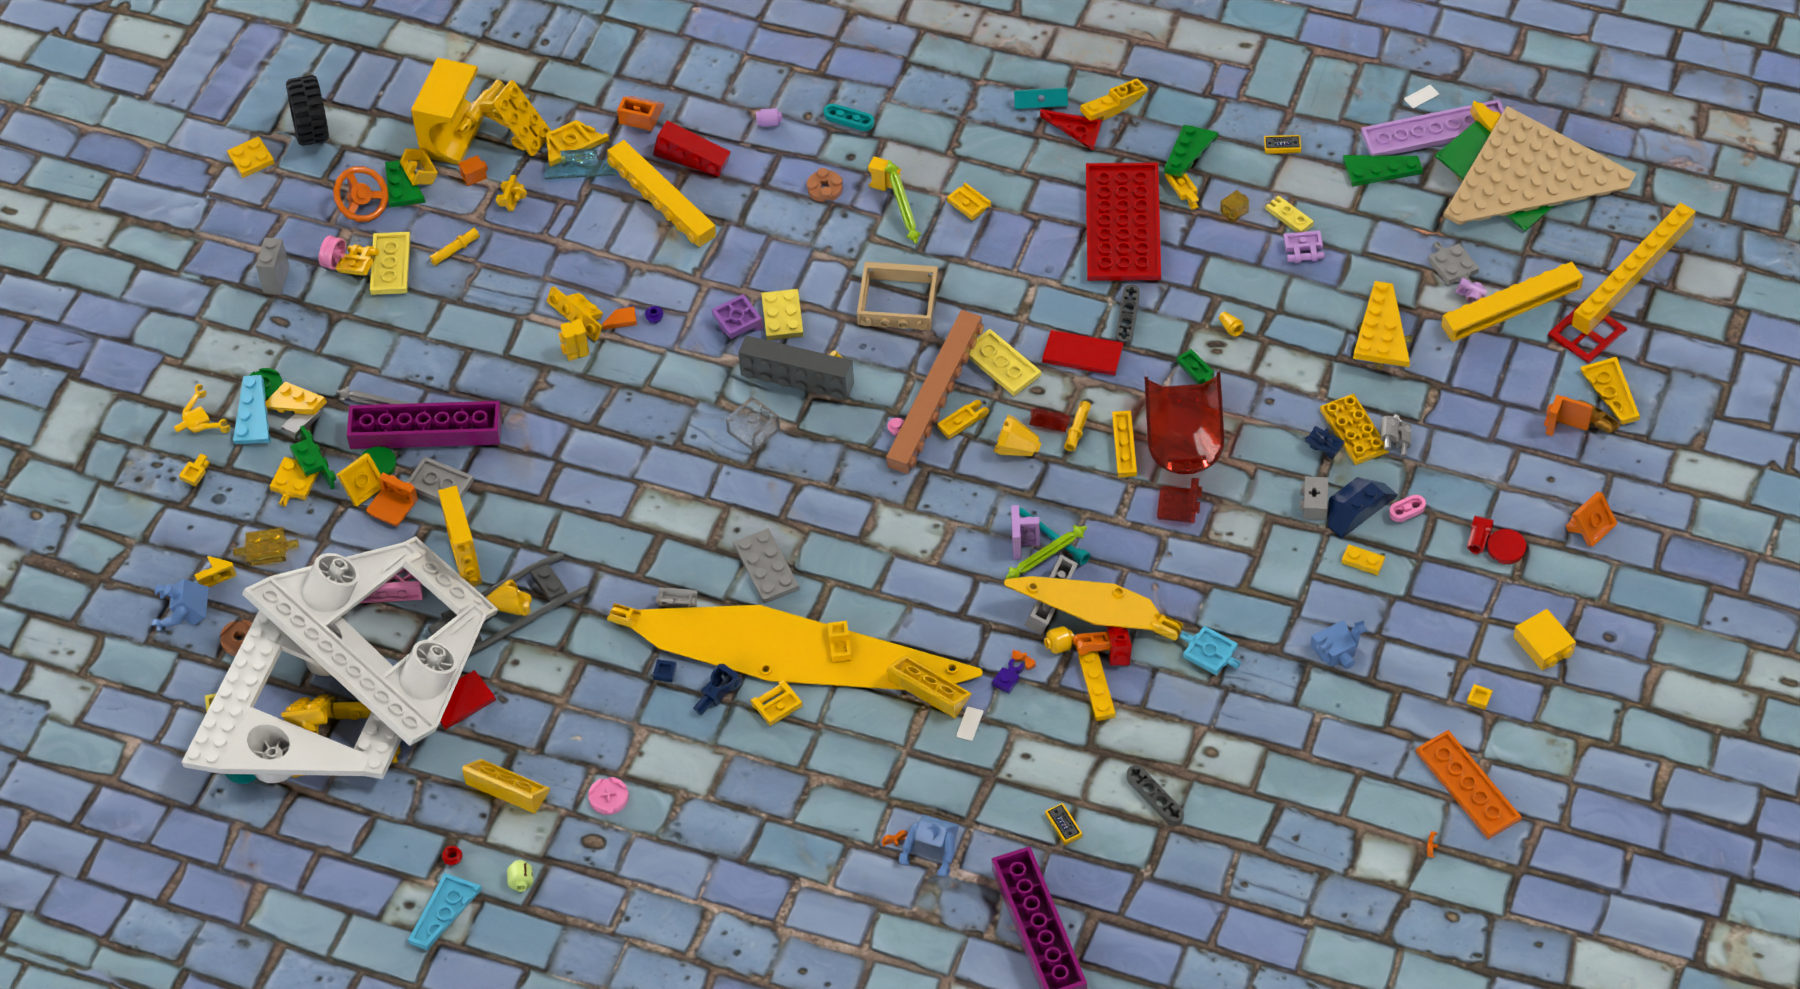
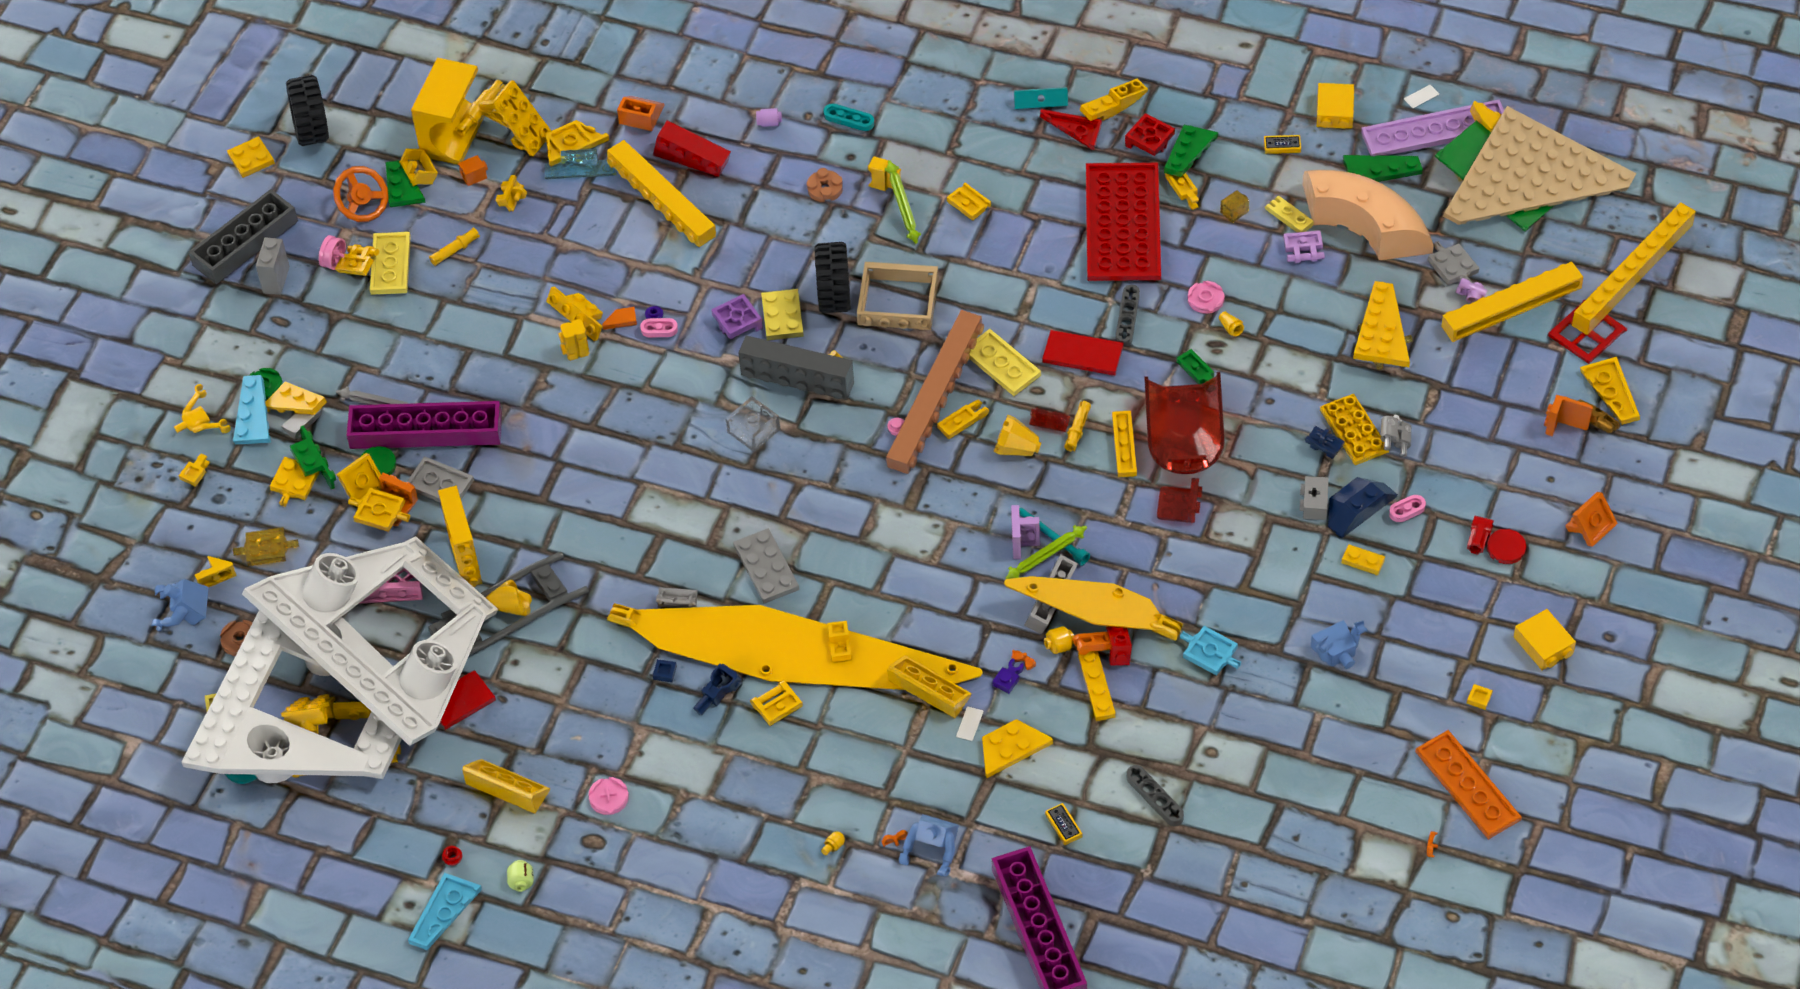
(242, 236): none -> dark grey brick
(379, 509): none -> yellow plate
(659, 327): none -> bright pink plate
(832, 277): none -> black tyre
(833, 842): none -> yellow cylinder
(1010, 745): none -> yellow wing
(1149, 135): none -> red piece
(1206, 297): none -> bright pink tile
(1335, 105): none -> yellow brick
(1367, 210): none -> light nougat brick

